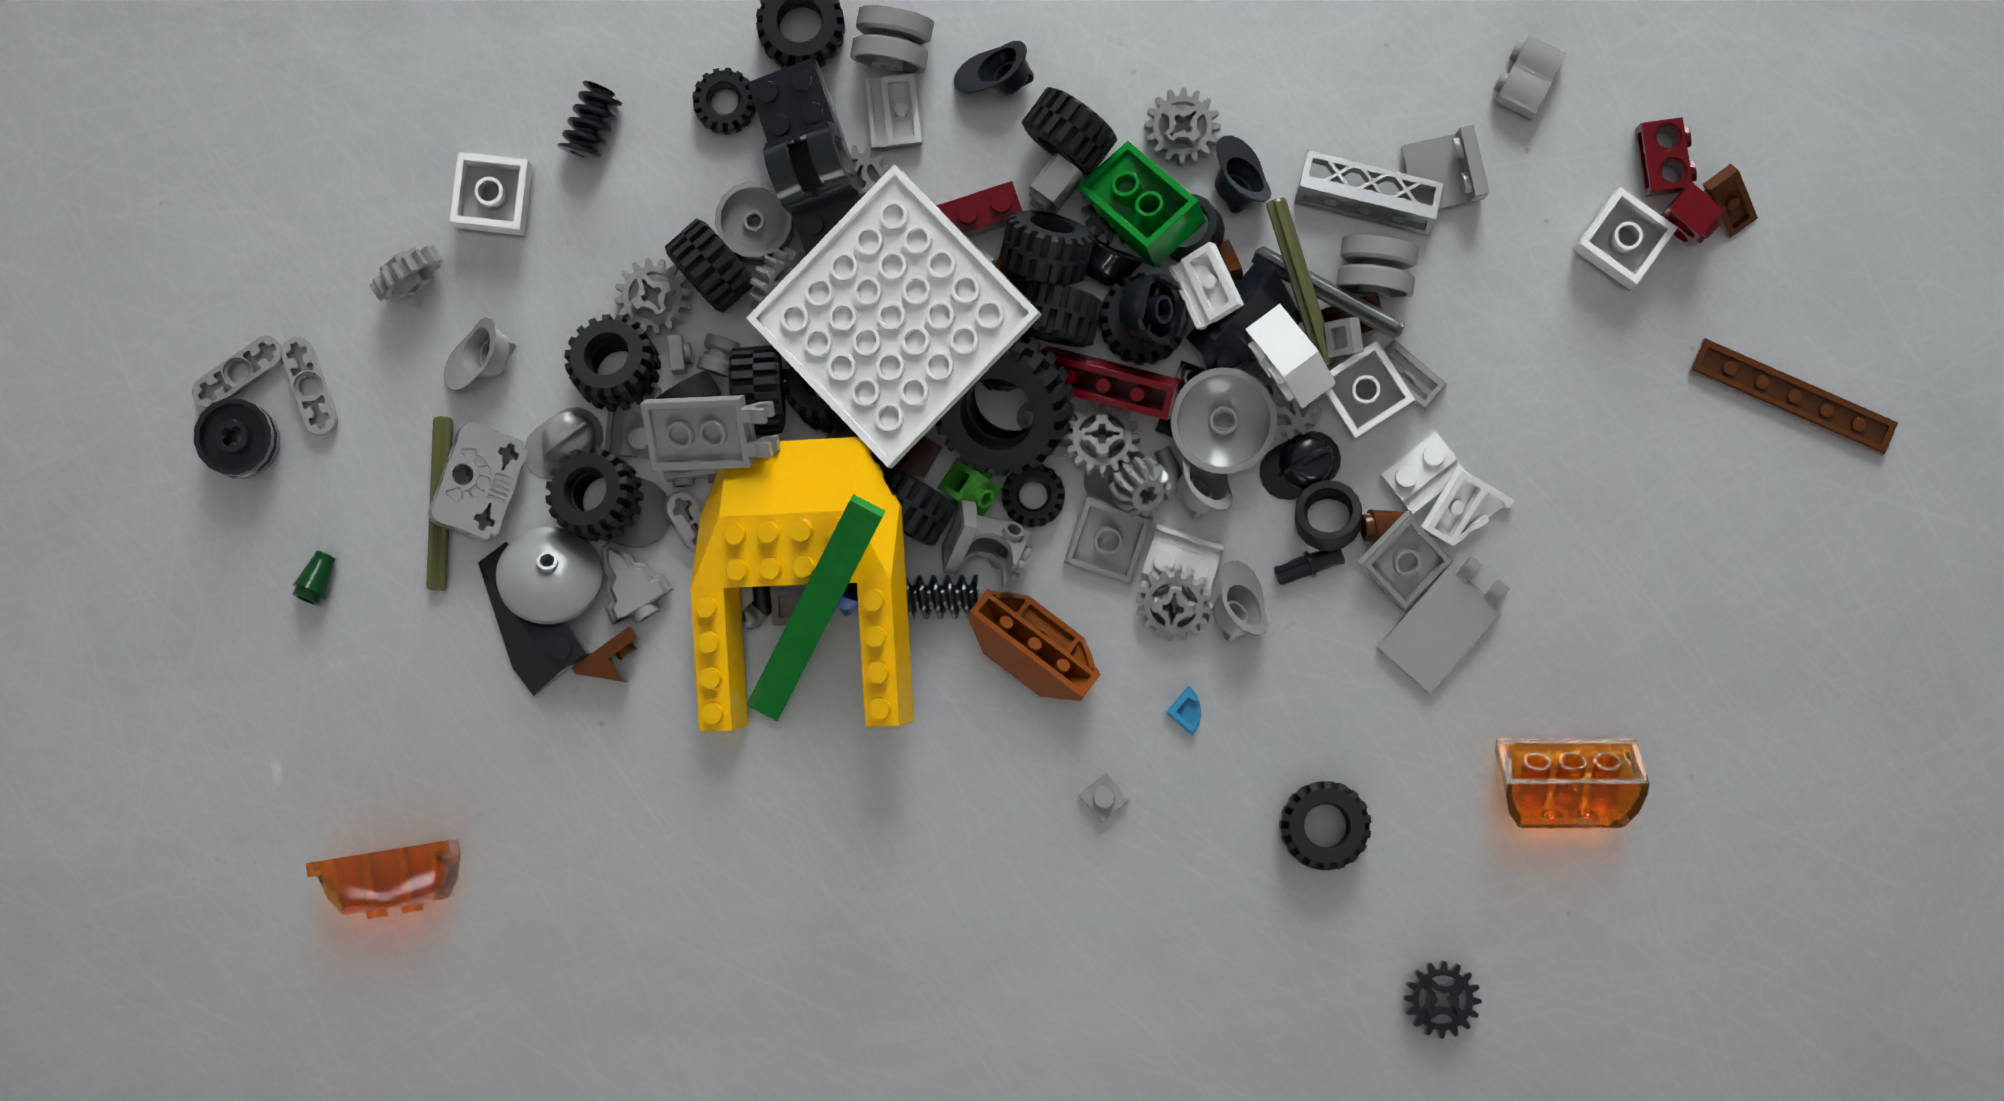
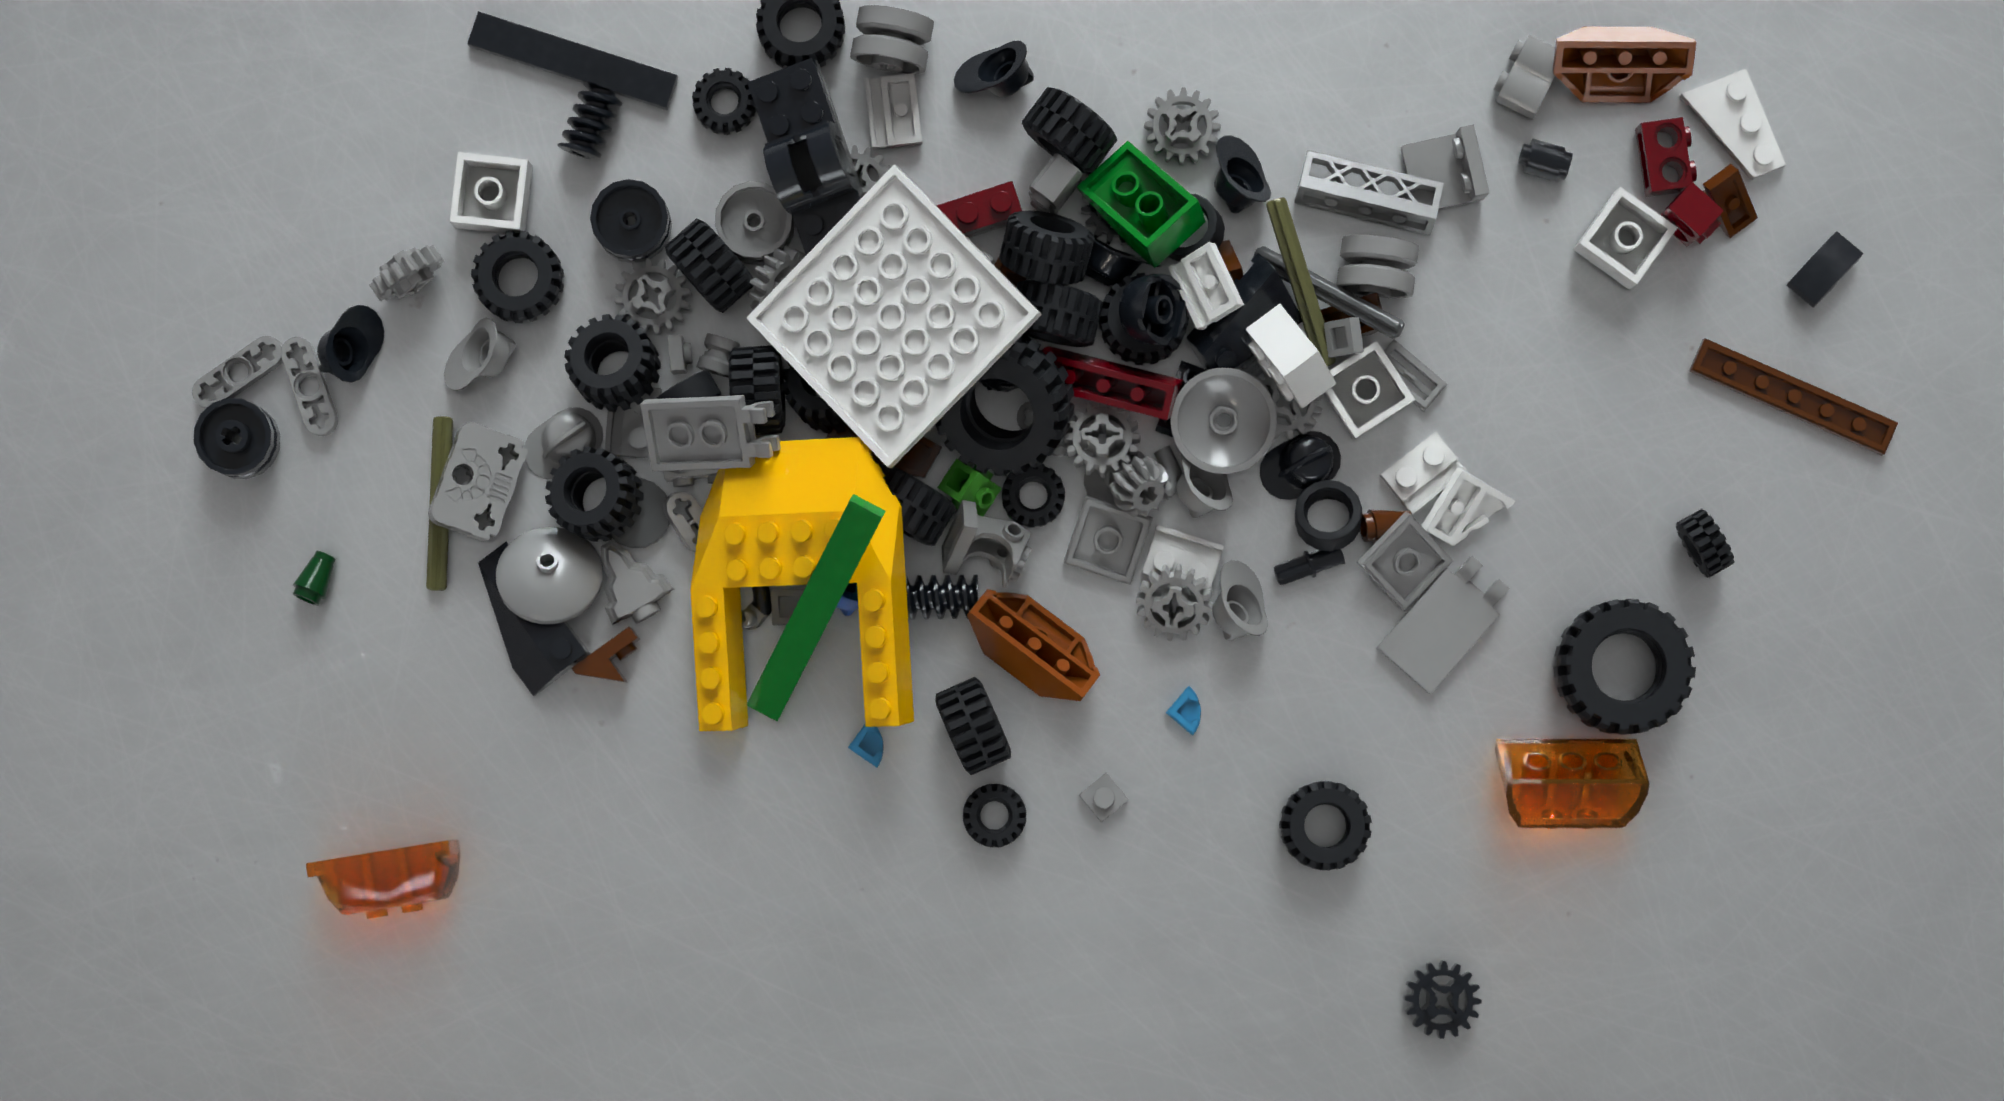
(351, 344): none -> black piece
(502, 251): none -> black tyre
(572, 60): none -> black tile
(610, 221): none -> black wheel
(868, 745): none -> dark azure tile
(973, 726): none -> black tyre
(1009, 831): none -> black tyre
(1545, 160): none -> black brick
(1622, 63): none -> dark orange wedge
(1670, 655): none -> black tyre
(1705, 543): none -> black tyre
(1739, 122): none -> white wing
(1825, 269): none -> black slope

